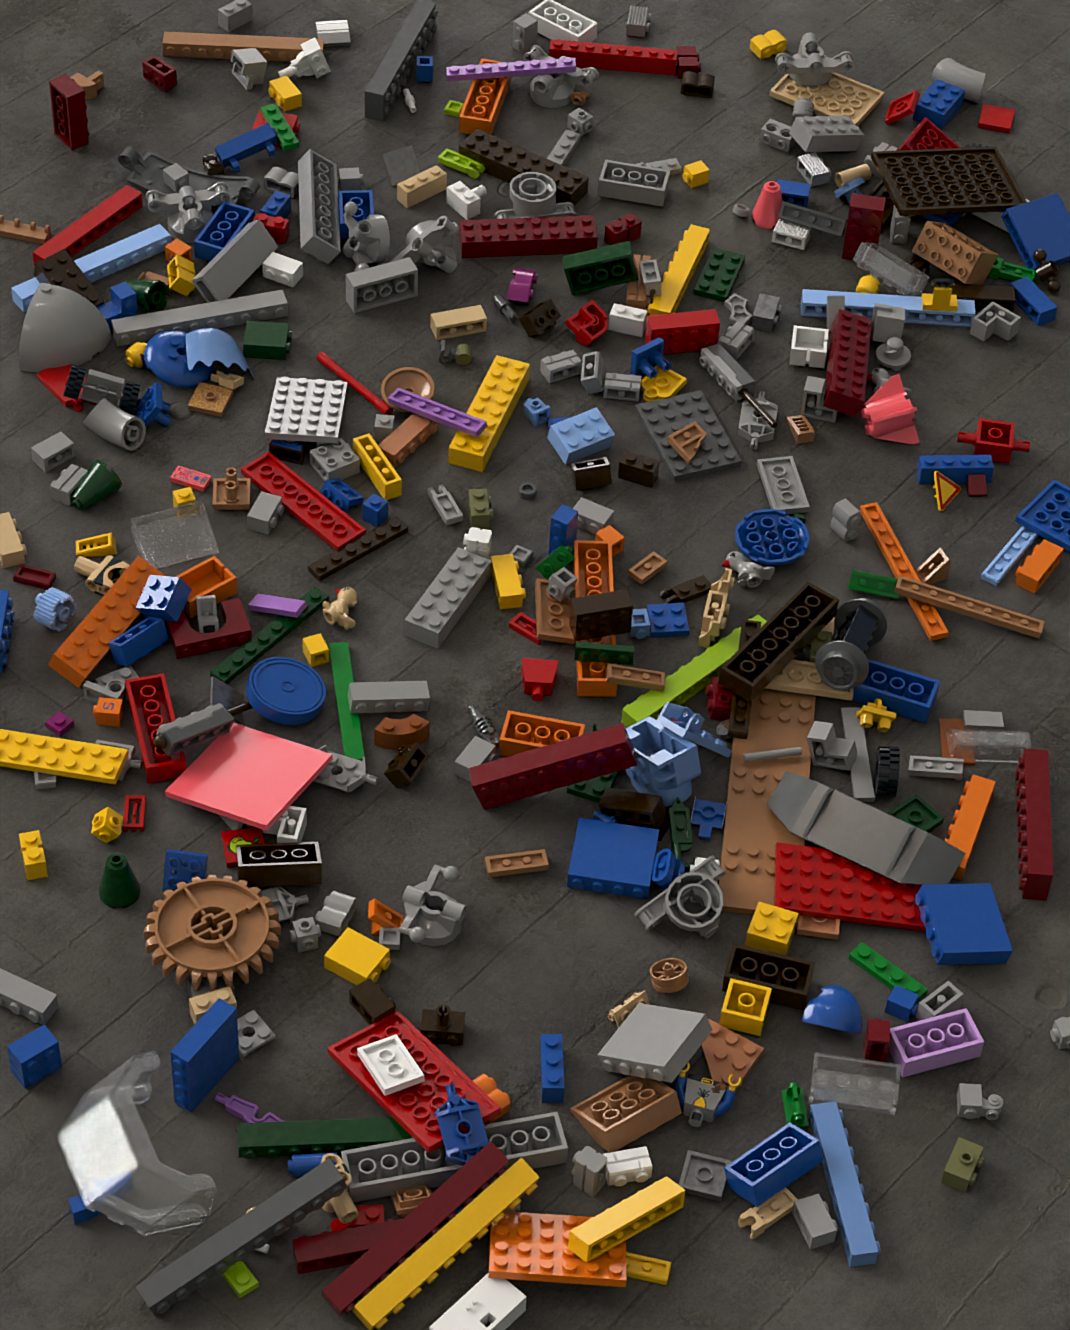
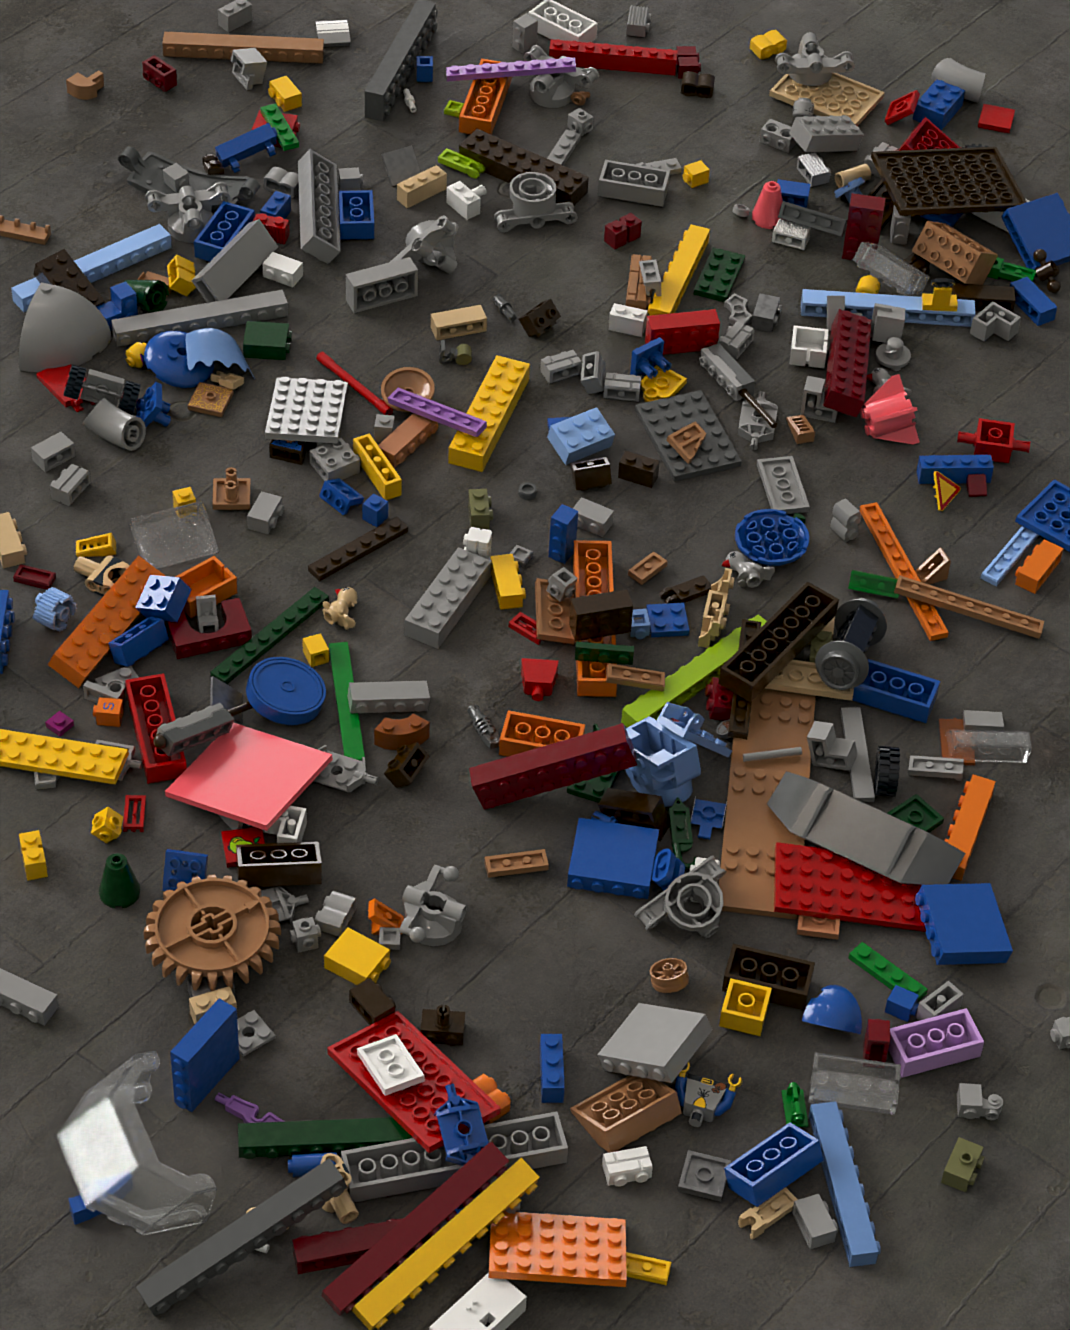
(34, 1056): blue brick -> none
(69, 111): dark red brick -> none
(93, 224): red brick -> none
(95, 486): dark green cone -> none
(179, 248): orange brick -> none
(190, 478): coral tile -> none
(240, 1279): lime hinge -> none
(277, 605): medium lavender tile -> none
(303, 501): red plate -> none
(308, 62): white brick -> none
(366, 1215): red hinge -> none
(368, 238): light grey piece -> none
(409, 1198): medium nougat piece -> none
(445, 505): light grey hinge -> none
(475, 754): light grey brick -> none
(521, 286): magenta brick -> none
(527, 236): dark red brick -> none
(533, 408): medium blue brick -> none
(555, 561): green hinge -> none
(588, 323): red brick -> none
(589, 1170): light grey brick -> none
(600, 268): dark green brick -> none
(612, 535): orange brick -> none
(621, 1012): tan hinge -> none
(626, 1219): yellow brick -> none
(729, 1054): nougat plate -> none
(771, 929): yellow brick -> none
(877, 713): yellow hips -> none
(1034, 824): dark red brick -> none

